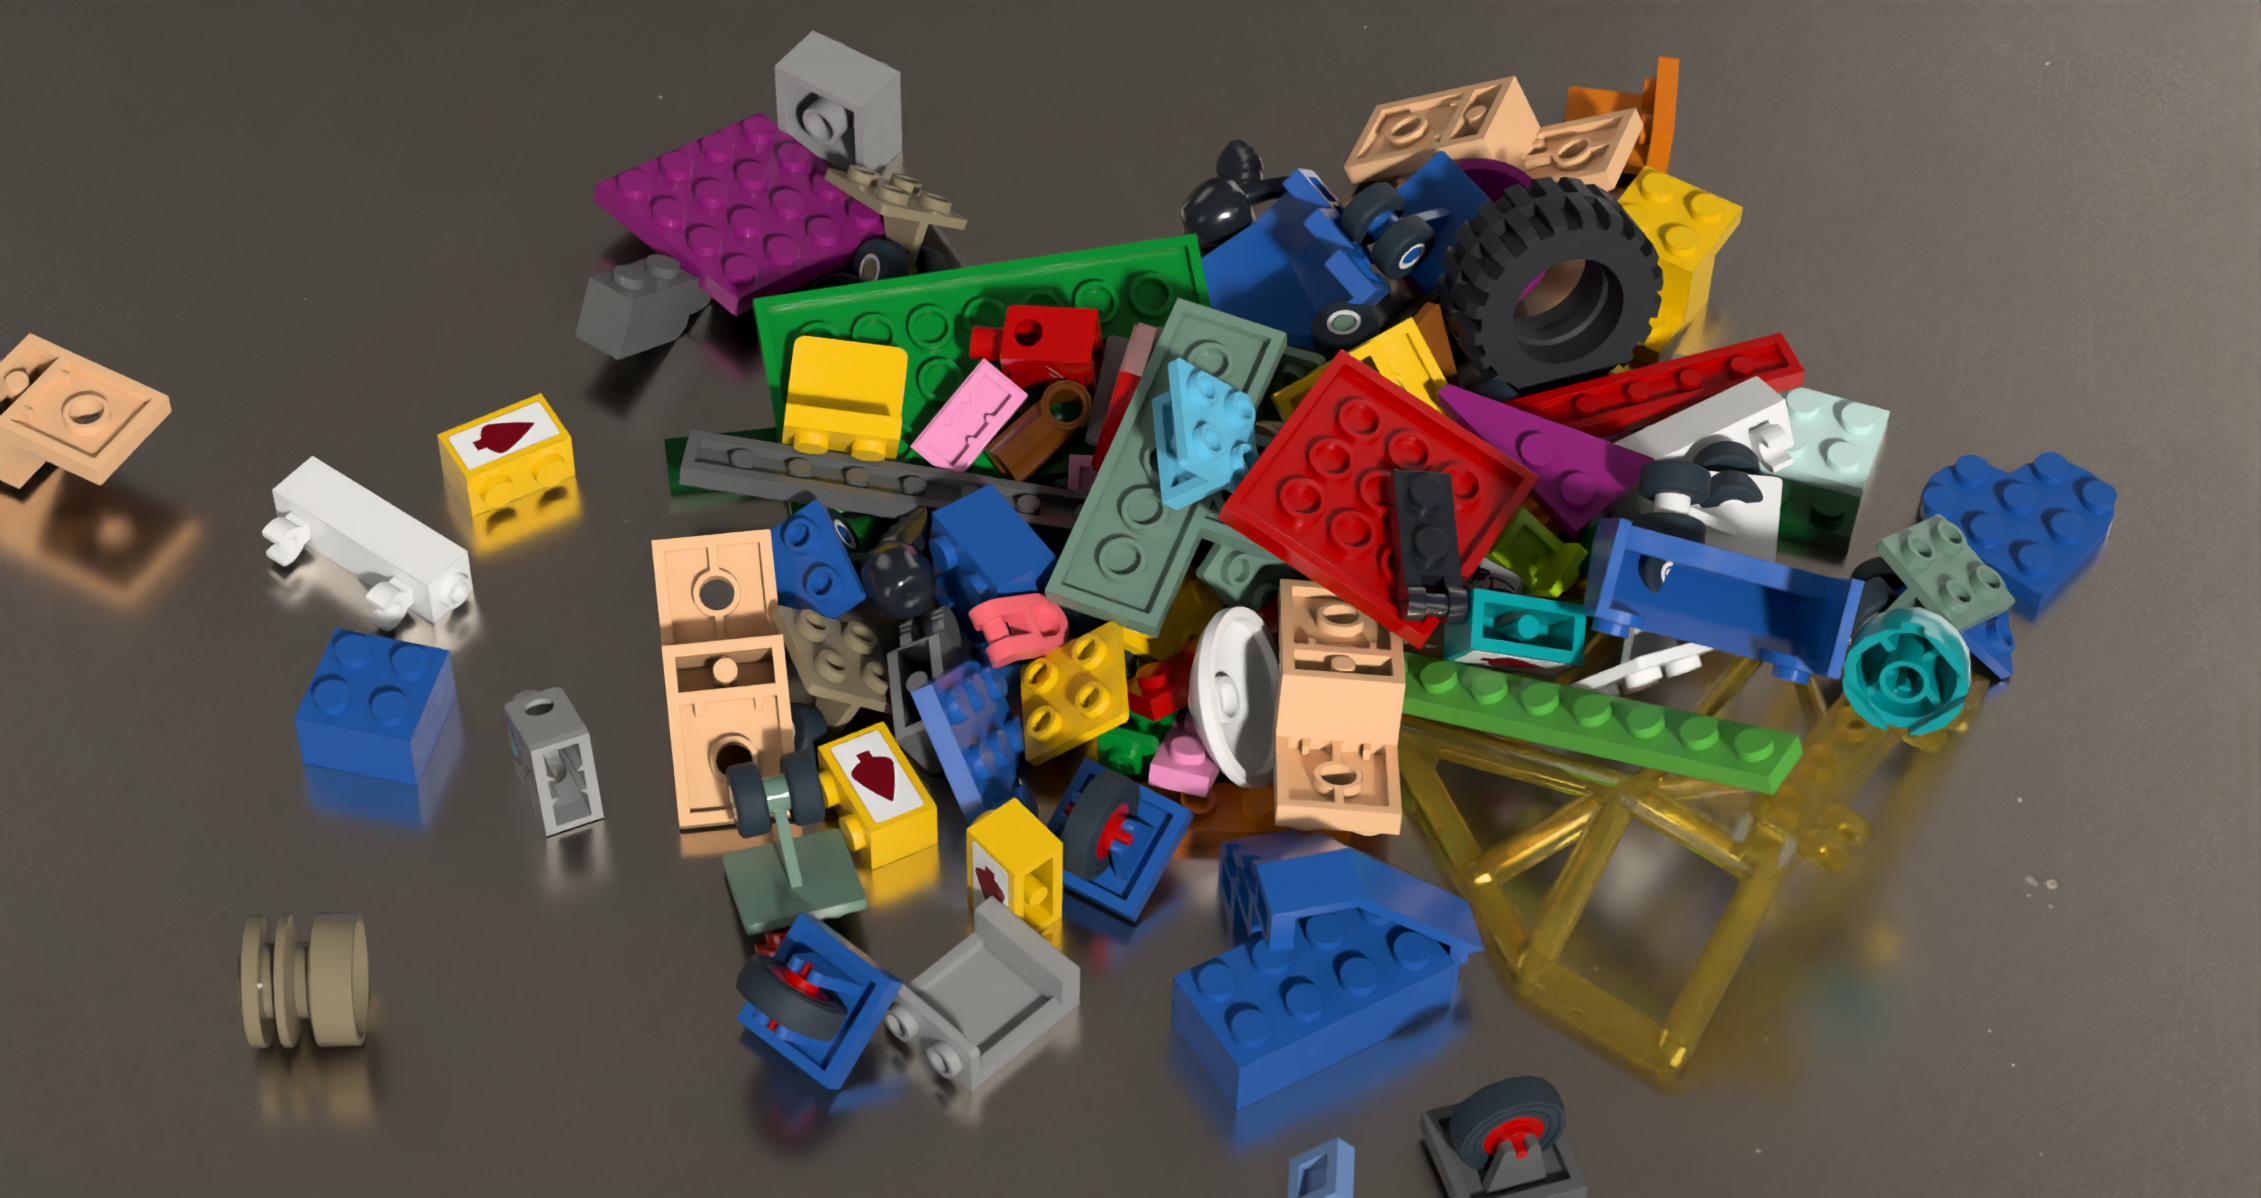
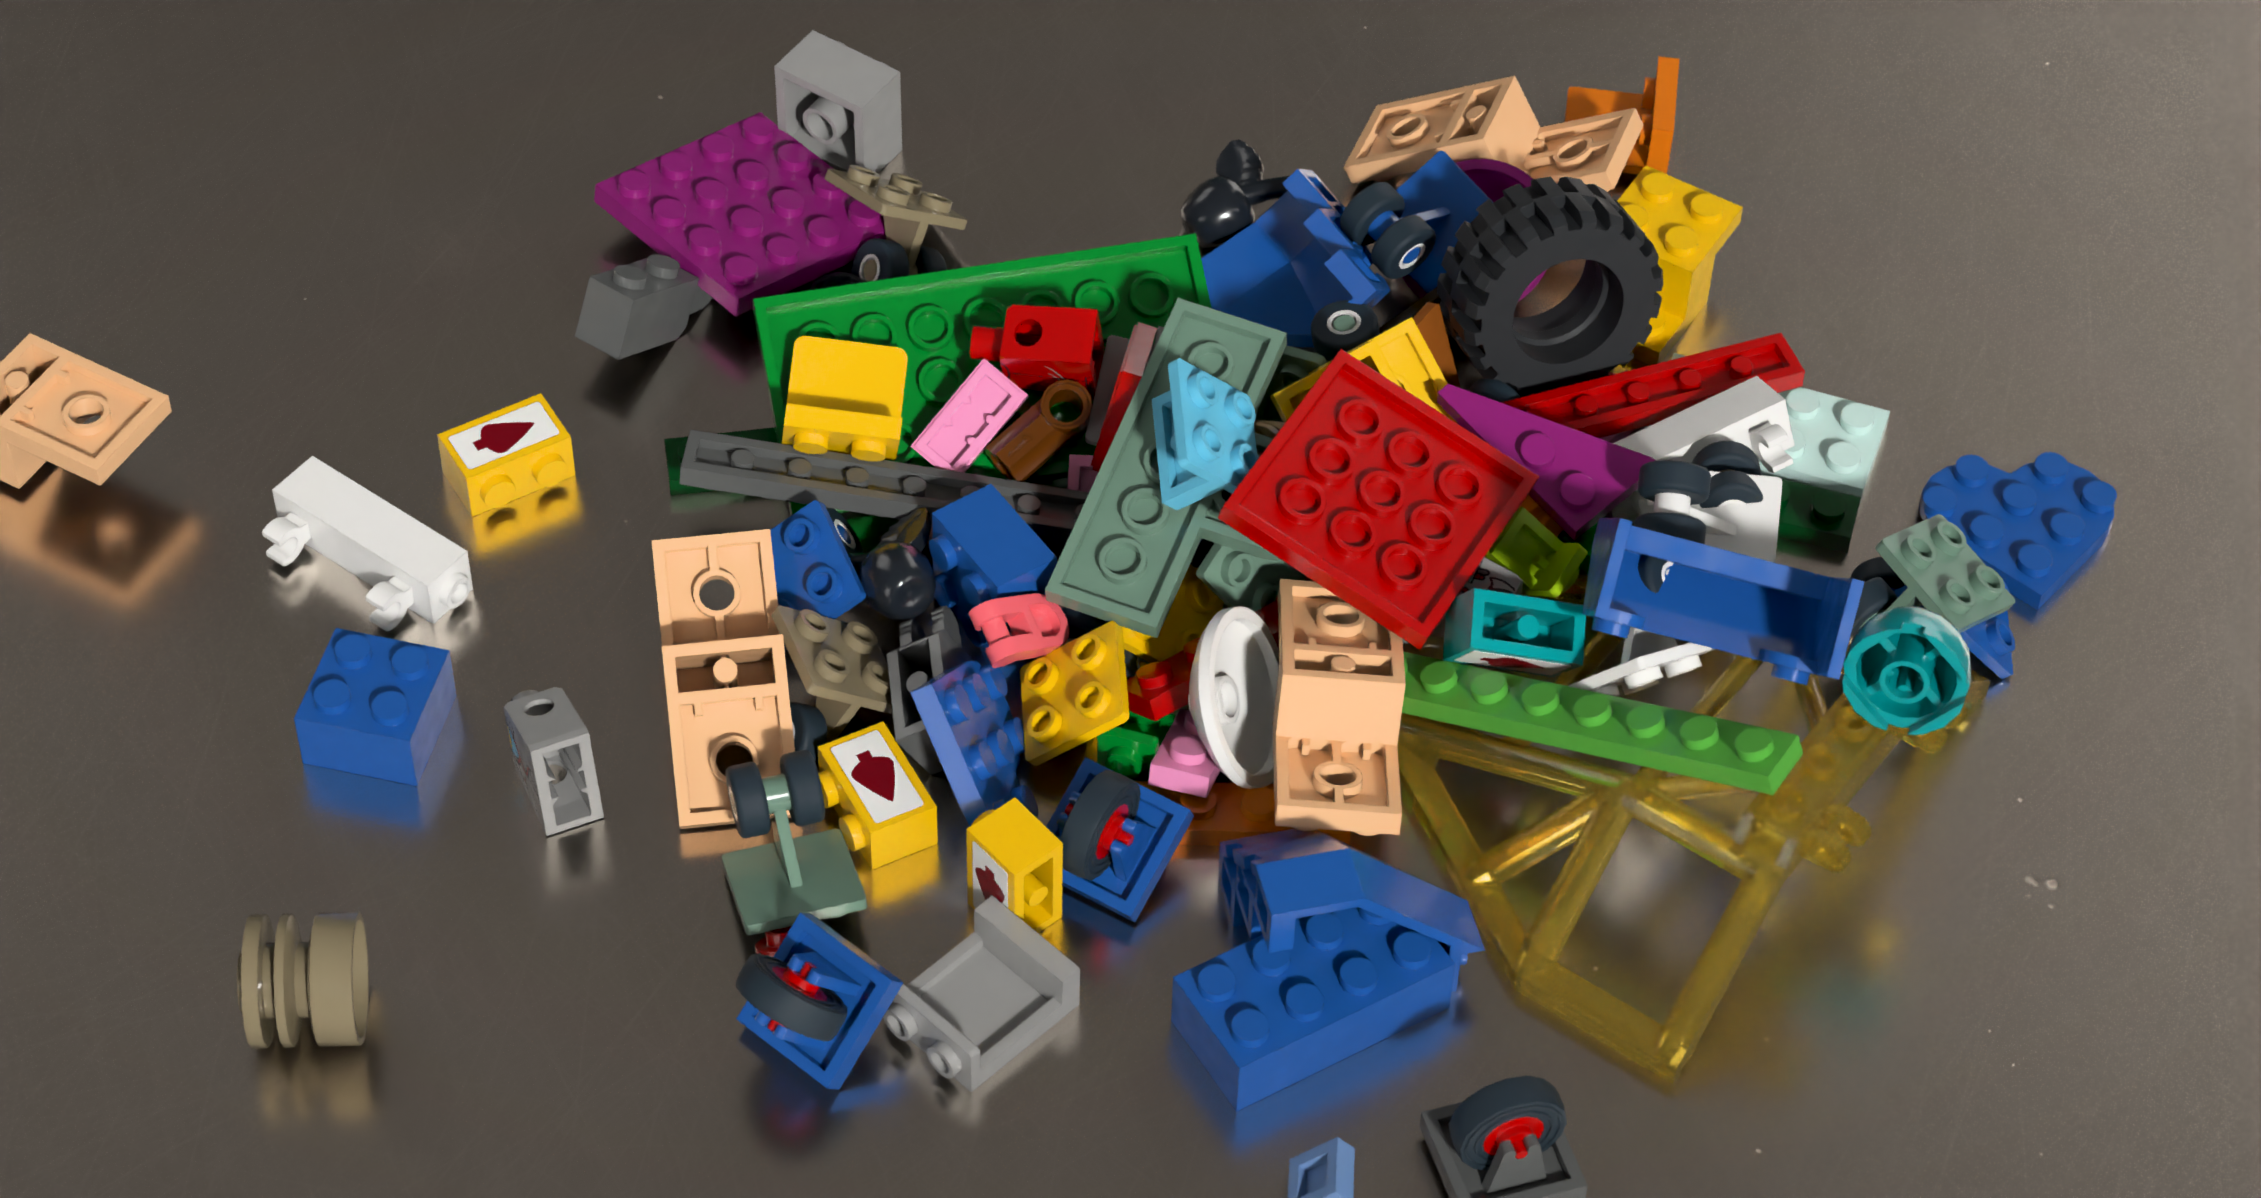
(1426, 546): black plate -> none

